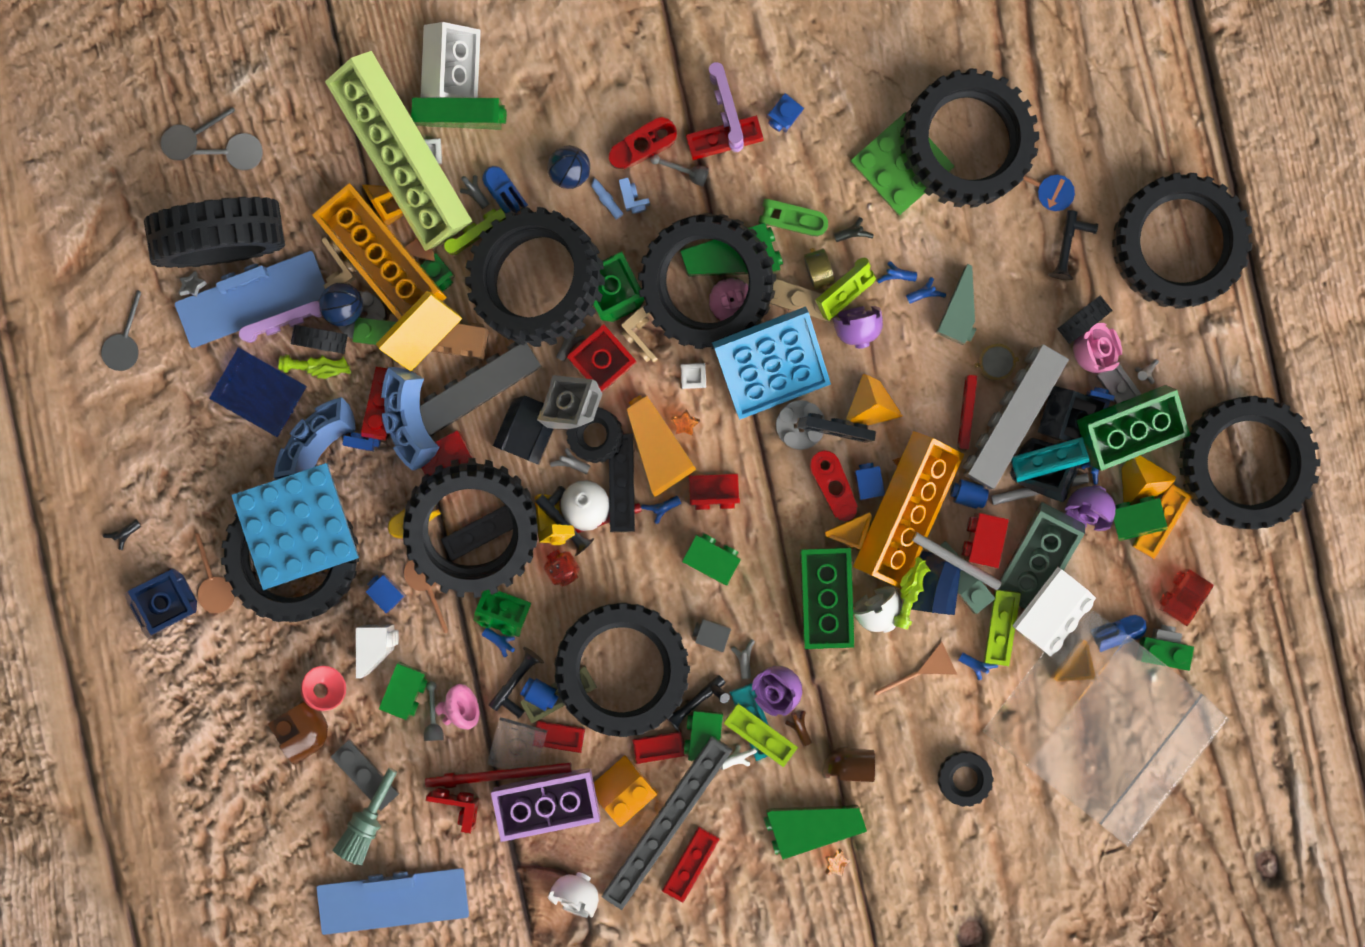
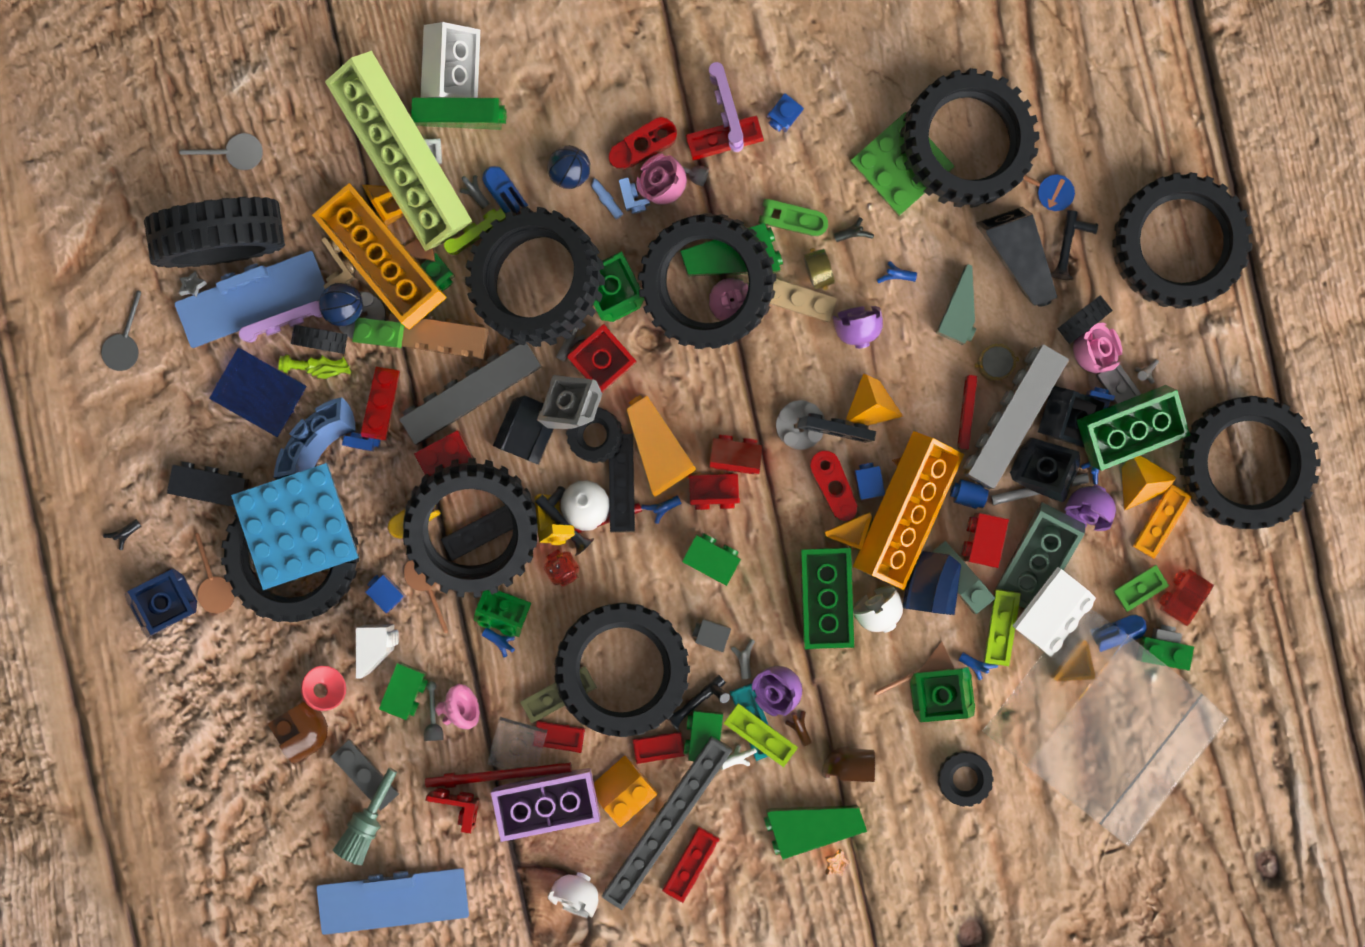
(181, 141): dark grey piece -> none
(205, 484): none -> black brick
(403, 418): medium blue brick -> none
(418, 331): yellow tile -> none
(501, 697): black piece -> none
(539, 694): blue brick -> none
(571, 461): light grey bar -> none
(638, 320): tan bracket -> none
(661, 179): none -> bright pink cylinder
(685, 423): clear orange piece -> none
(693, 376): white tile -> none
(736, 456): none -> red slope
(772, 363): dark azure plate -> none
(846, 289): lime plate -> none
(911, 586): lime piece -> none
(924, 292): blue bar -> none
(942, 695): none -> green slope
(956, 561): light grey bar -> none
(1020, 249): none -> black slope
(1050, 459): teal tile -> none
(1139, 518): green brick -> none
(1141, 588): none -> bright green plate

